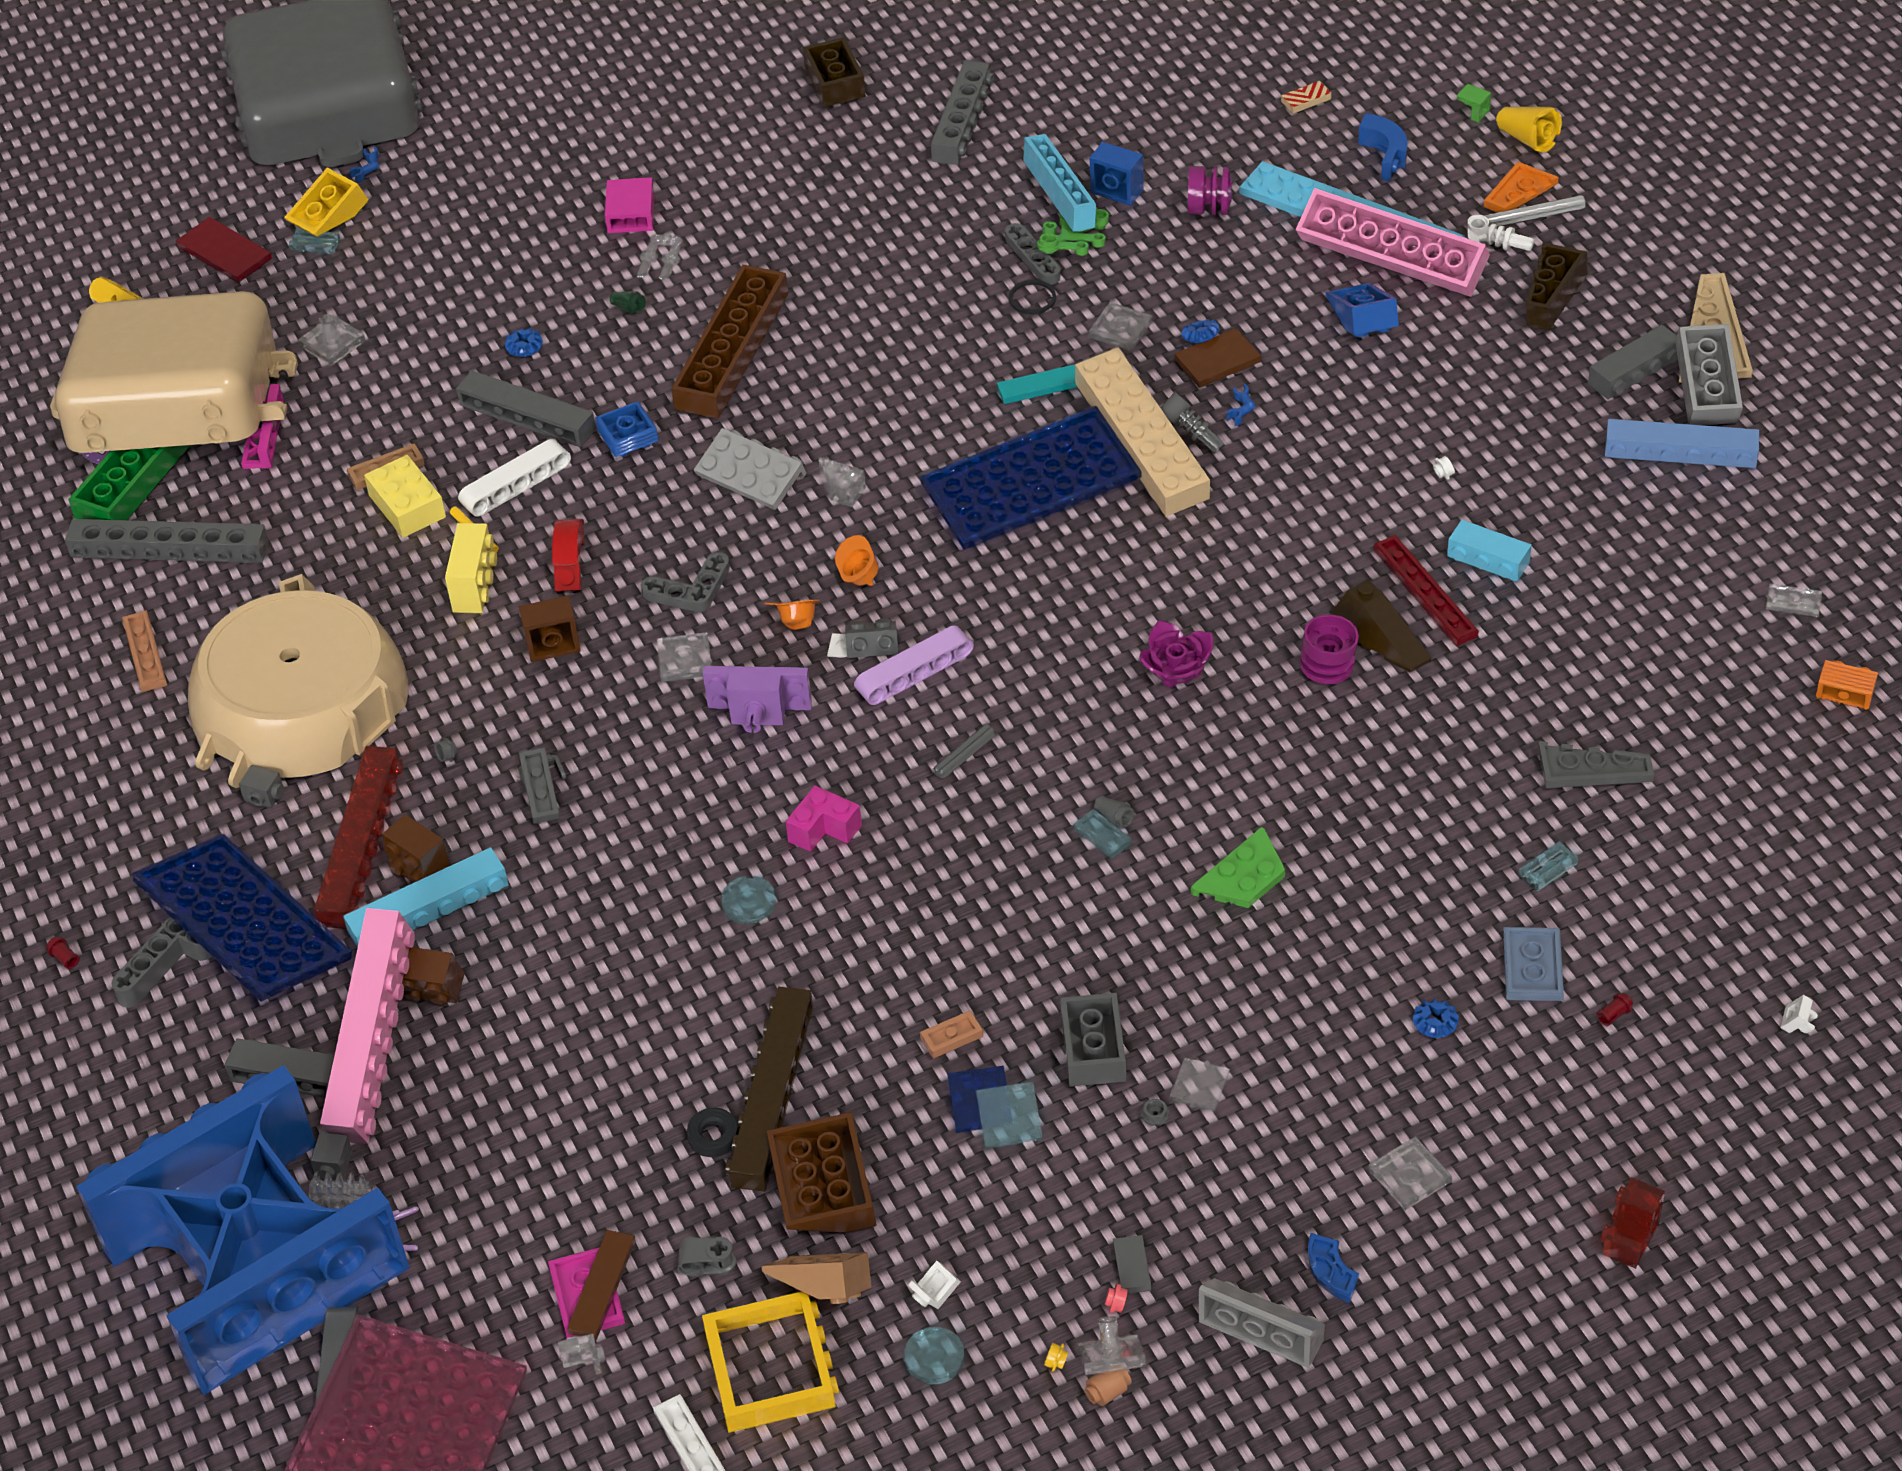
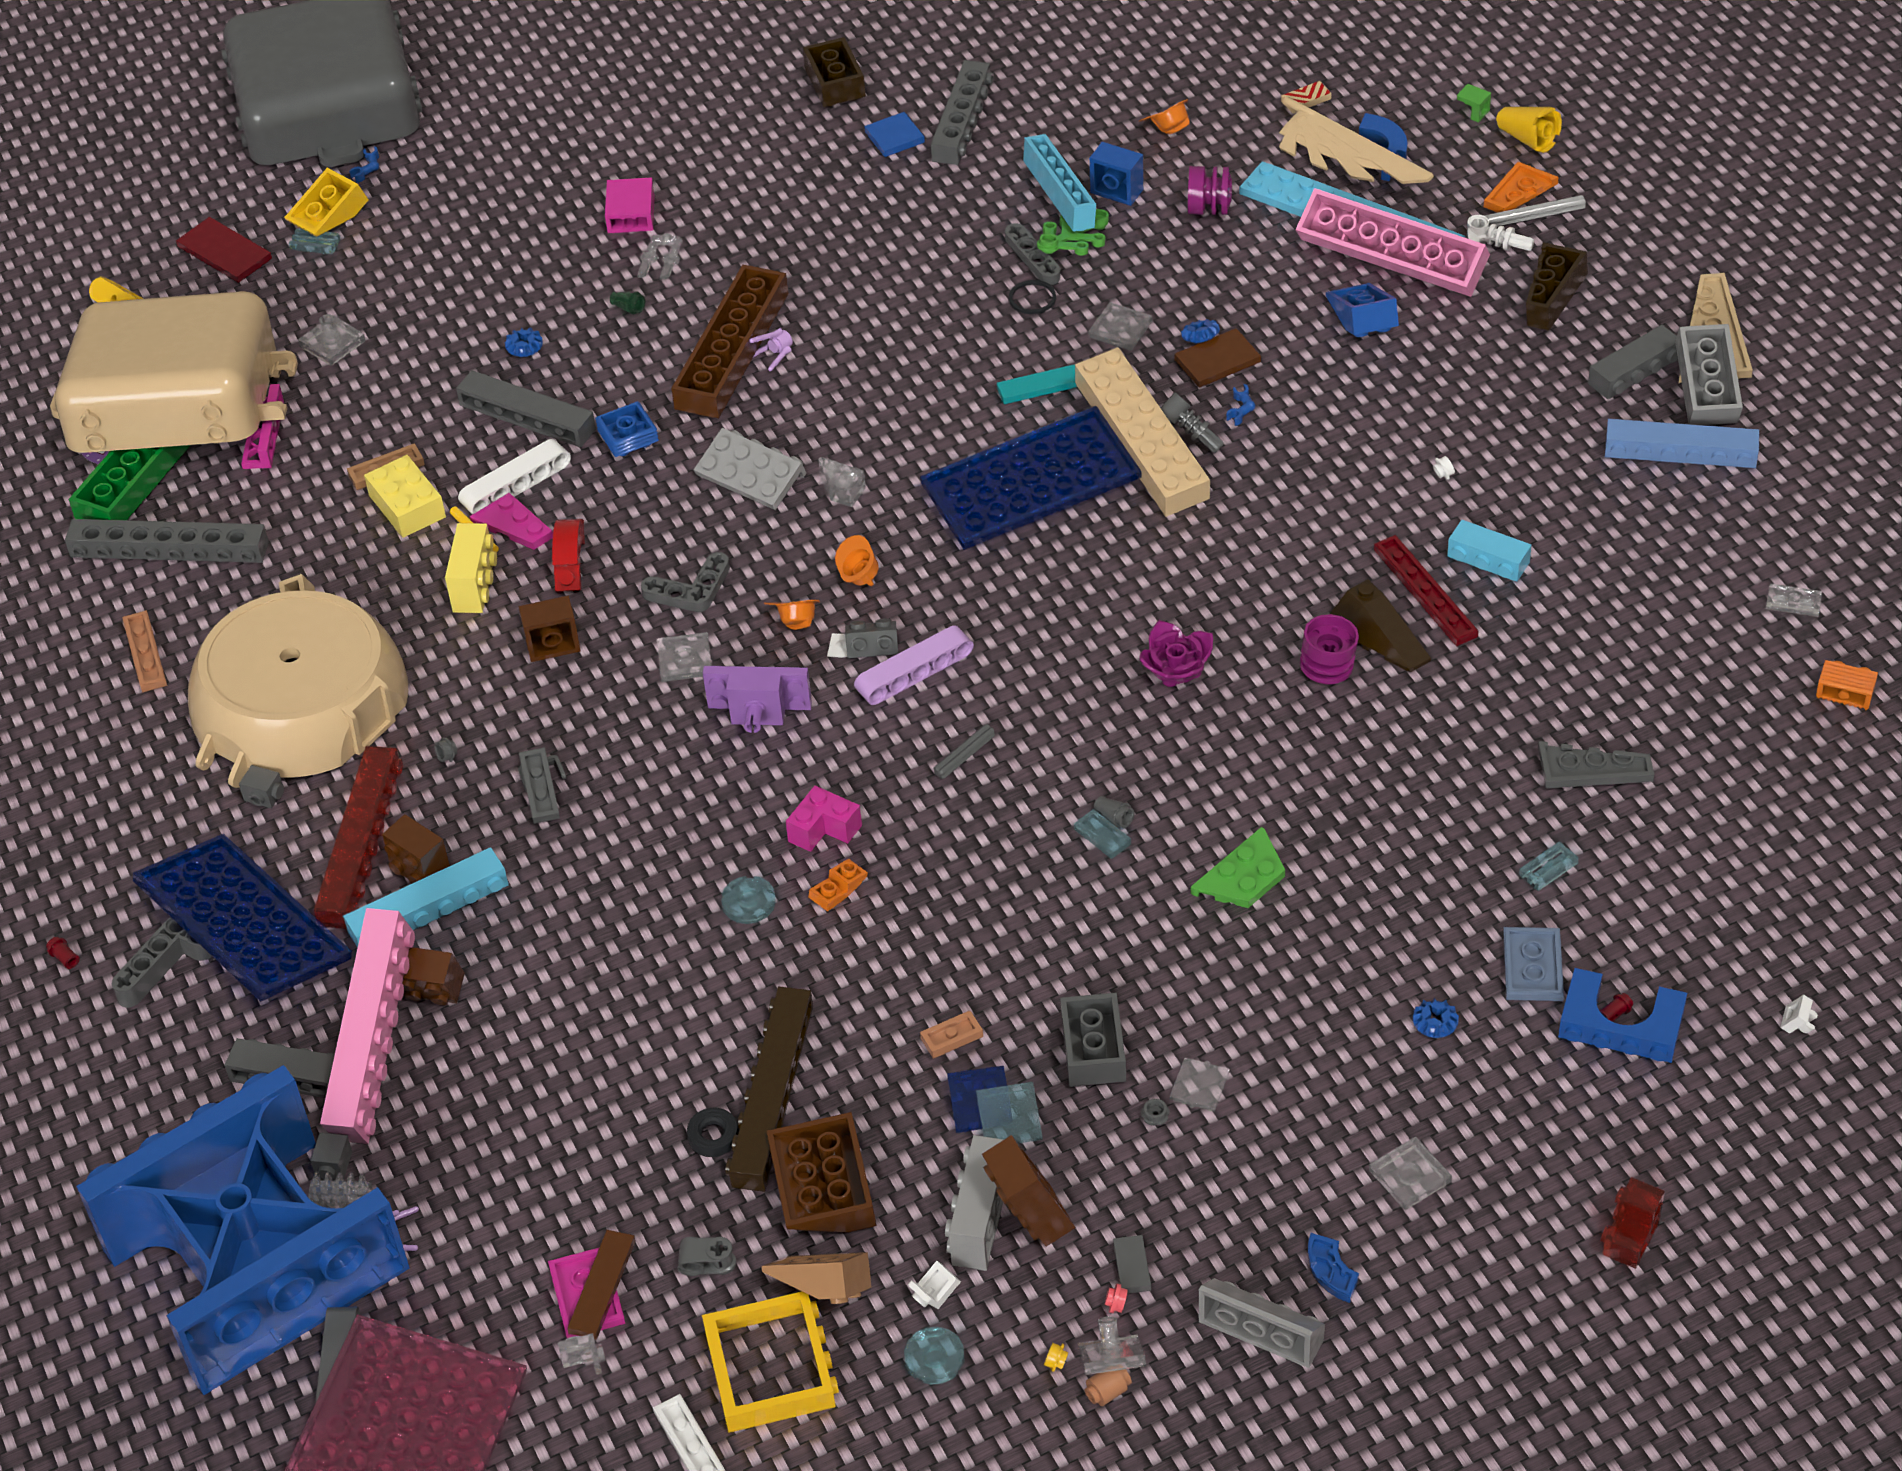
(514, 520): none -> dark pink wing
(779, 342): none -> lavender plant
(839, 885): none -> orange slope
(894, 134): none -> blue tile
(974, 1209): none -> light grey brick
(1026, 1191): none -> reddish brown brick
(1172, 119): none -> orange piece
(1347, 147): none -> tan animal
(1651, 1038): none -> blue arch

